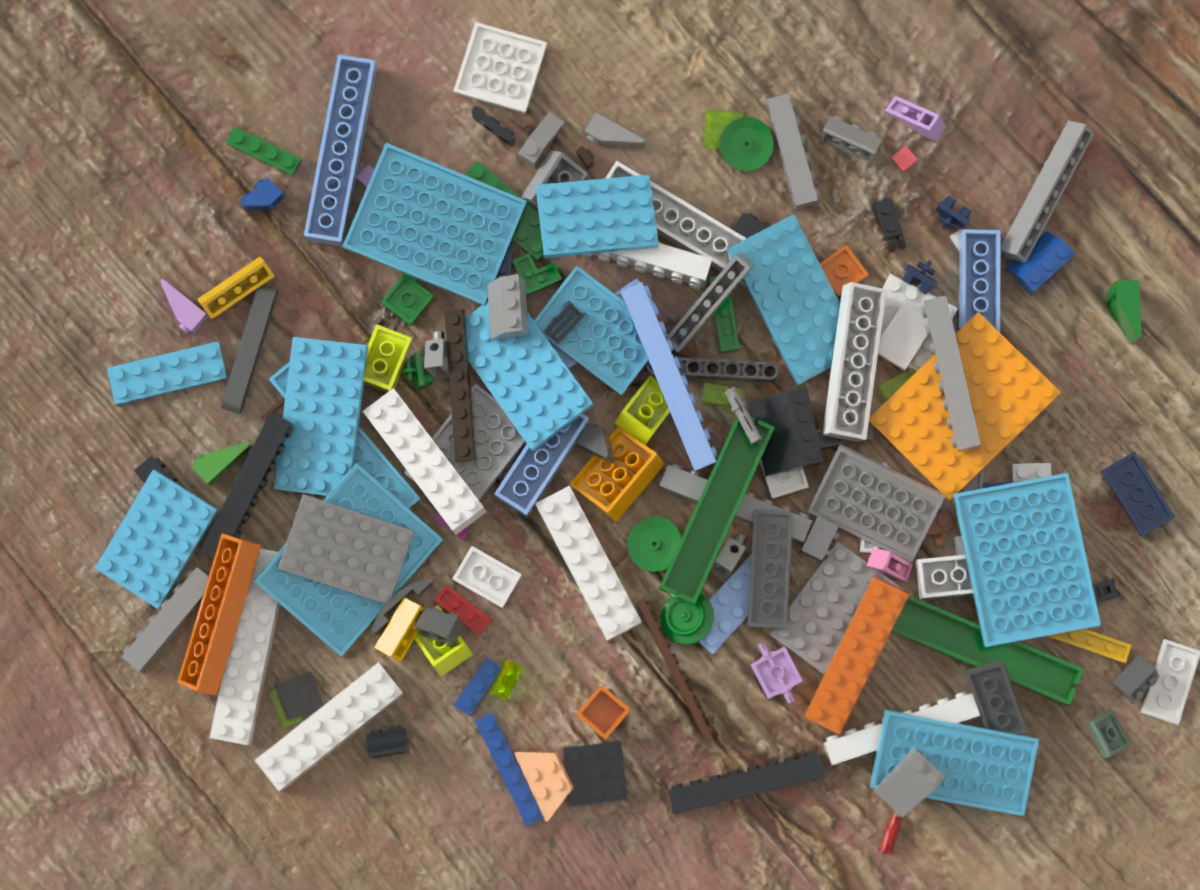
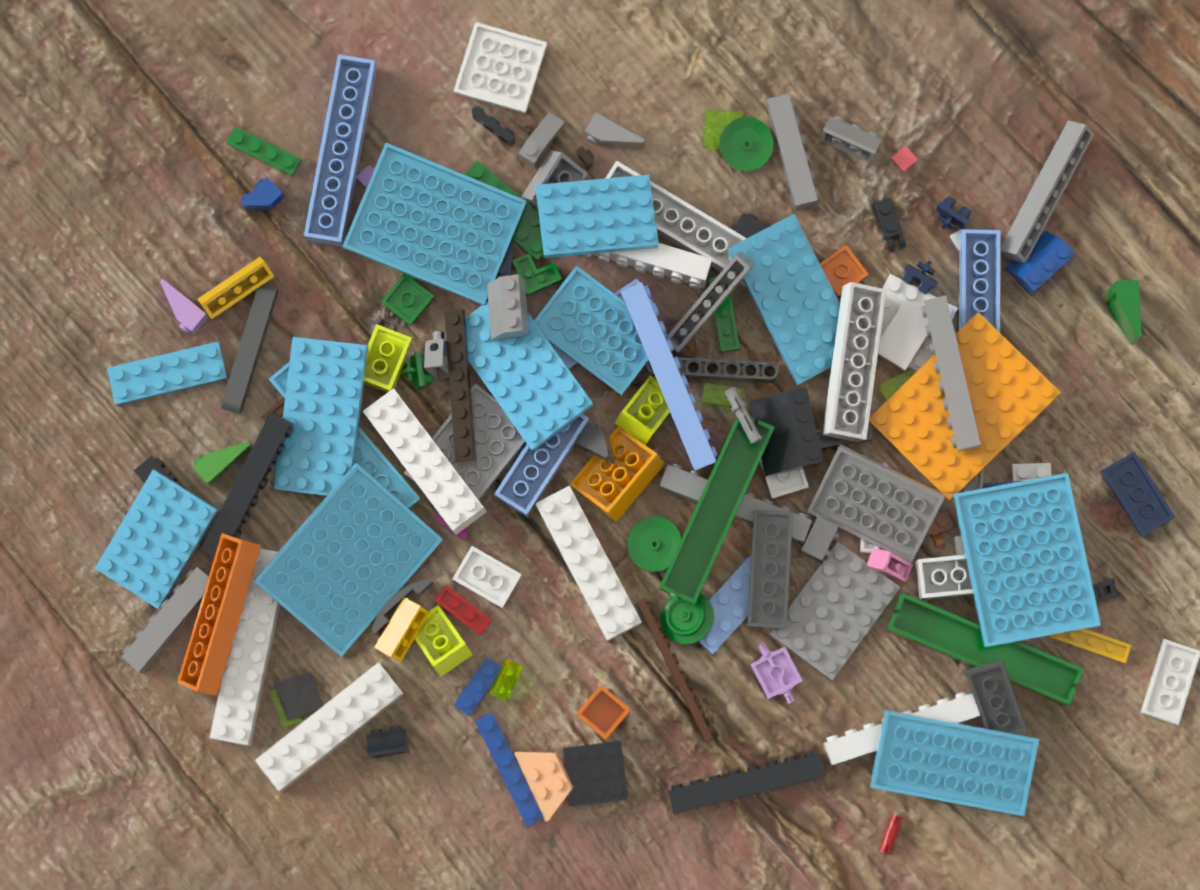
(345, 549): light grey plate -> none
(439, 625): dark grey brick -> none
(558, 318): black tile -> none
(726, 559): light grey torso -> none
(856, 654): orange brick -> none
(909, 782): light grey slope -> none
(917, 118): lavender slope -> none
(1107, 734): sand green slope -> none
(1136, 679): dark grey brick -> none

